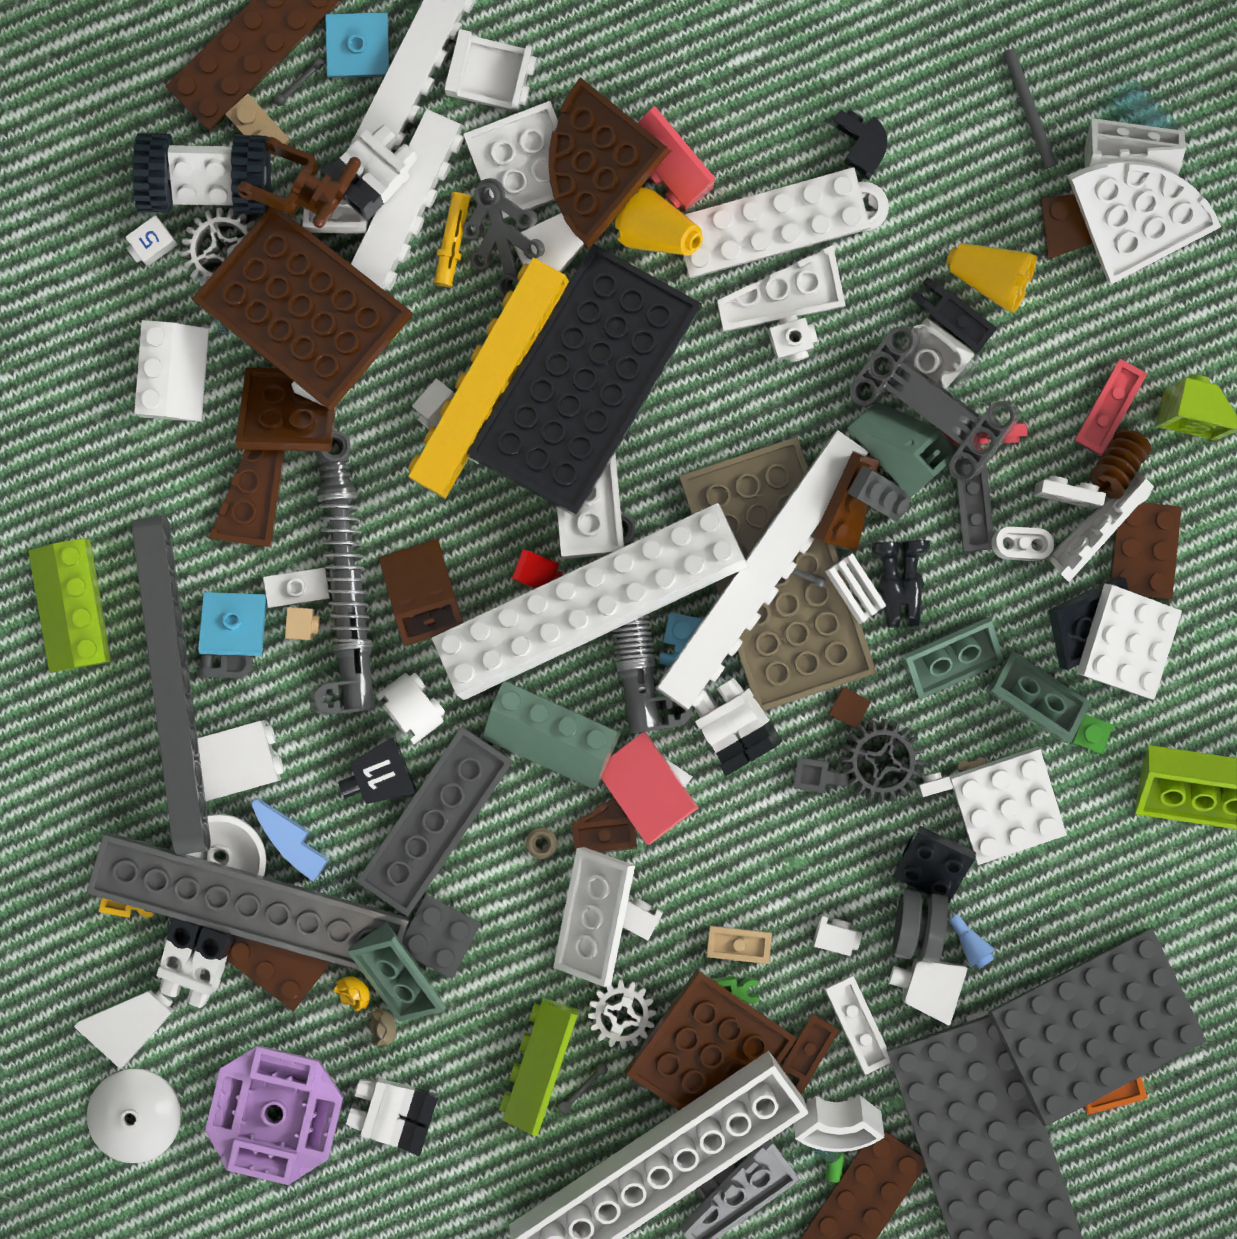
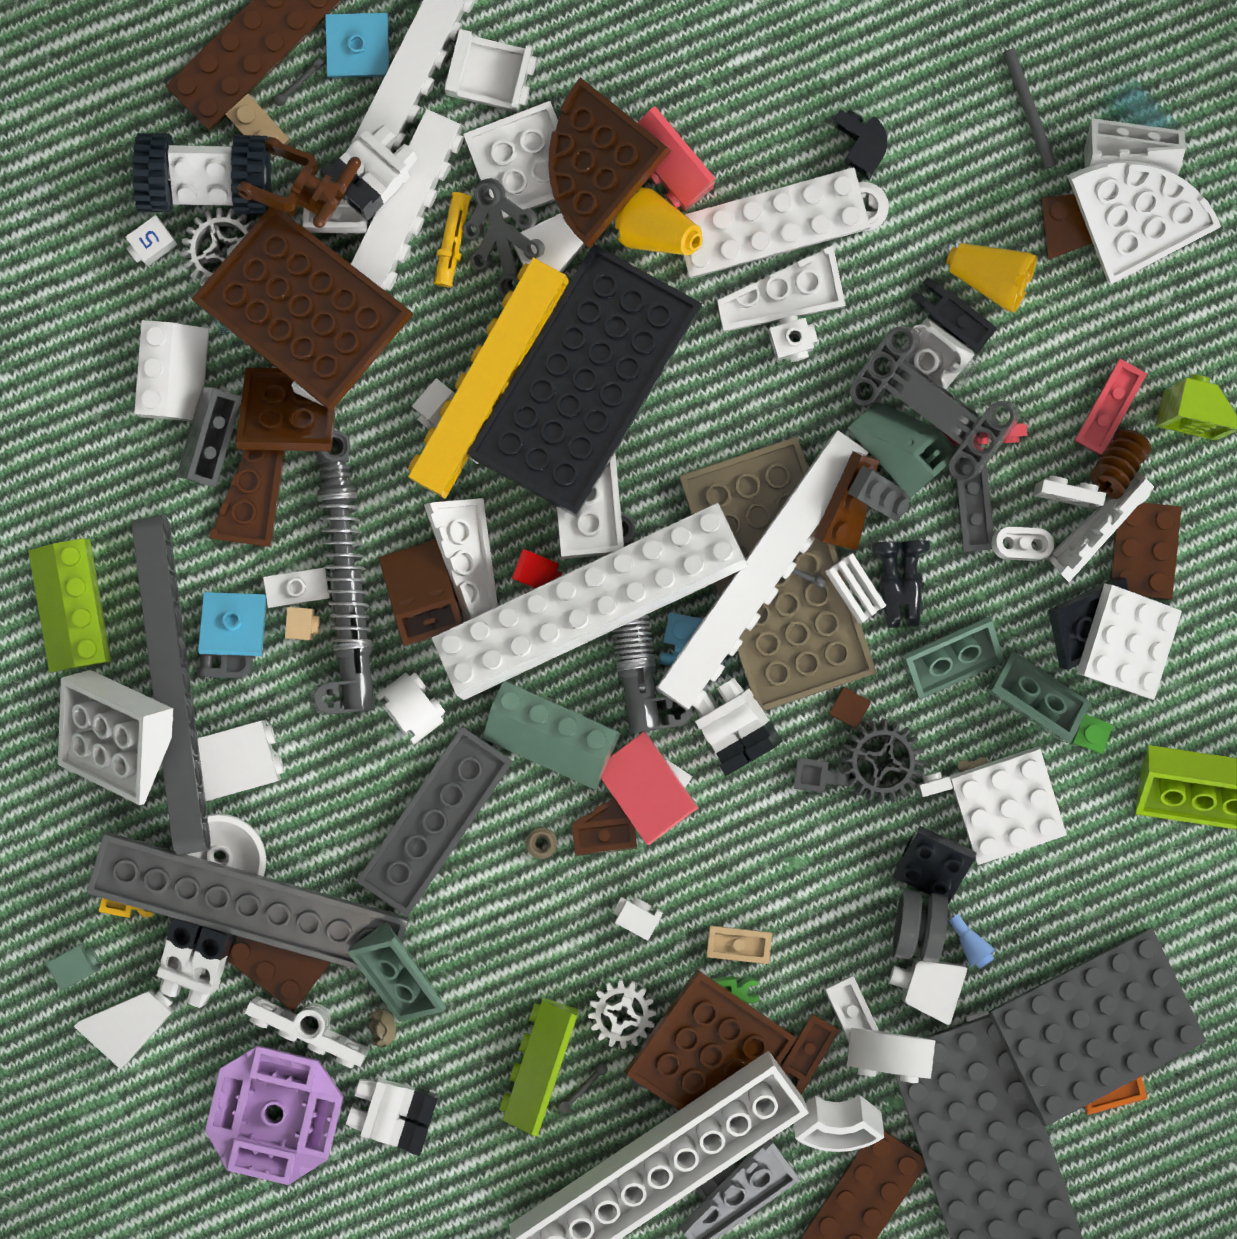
(73, 966): none -> sand green brick
(112, 734): none -> white slope
(149, 1100): white dish -> none
(209, 436): none -> dark grey brick
(289, 840): light blue slope -> none
(294, 1026): none -> white plate
(353, 992): yellow plate -> none
(379, 774): black torso -> none
(440, 936): dark grey plate -> none
(465, 548): none -> white wing
(594, 916): white plate -> none
(834, 1164): arm -> none
(836, 936): white brick -> none
(891, 1053): none -> white brick

